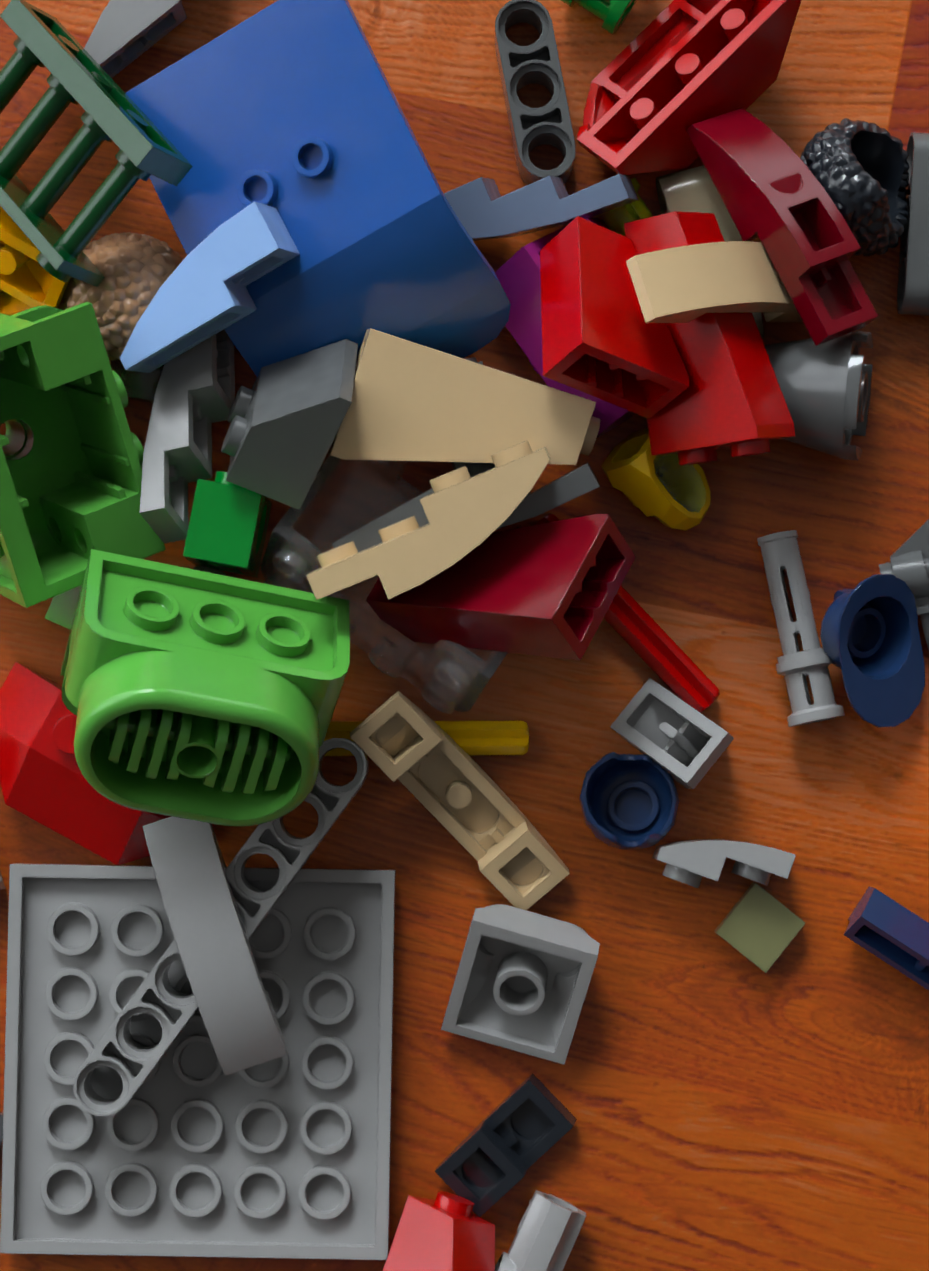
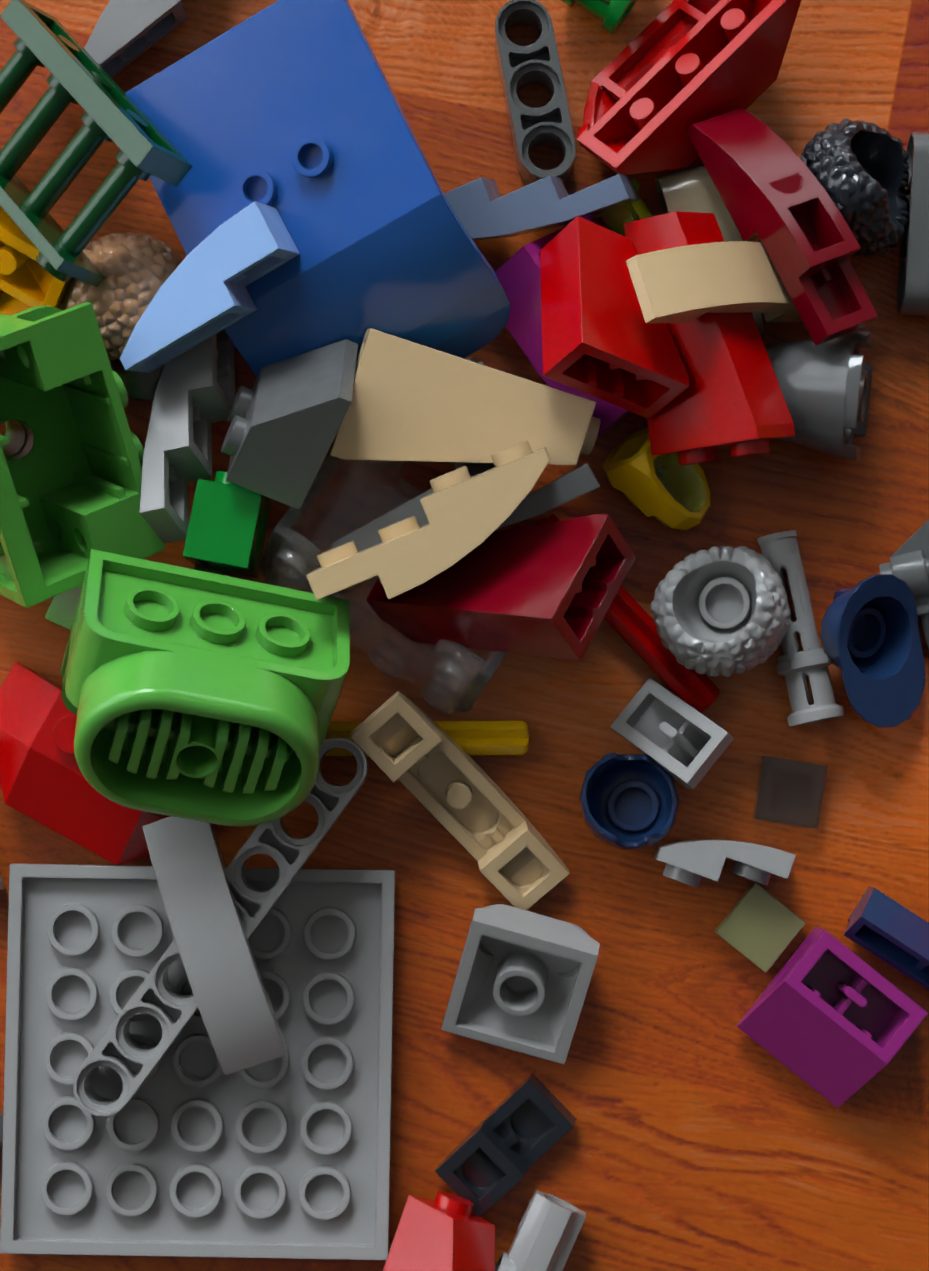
(721, 610): none -> light grey hair
(790, 792): none -> clear smoke tile
(831, 1017): none -> magenta slope

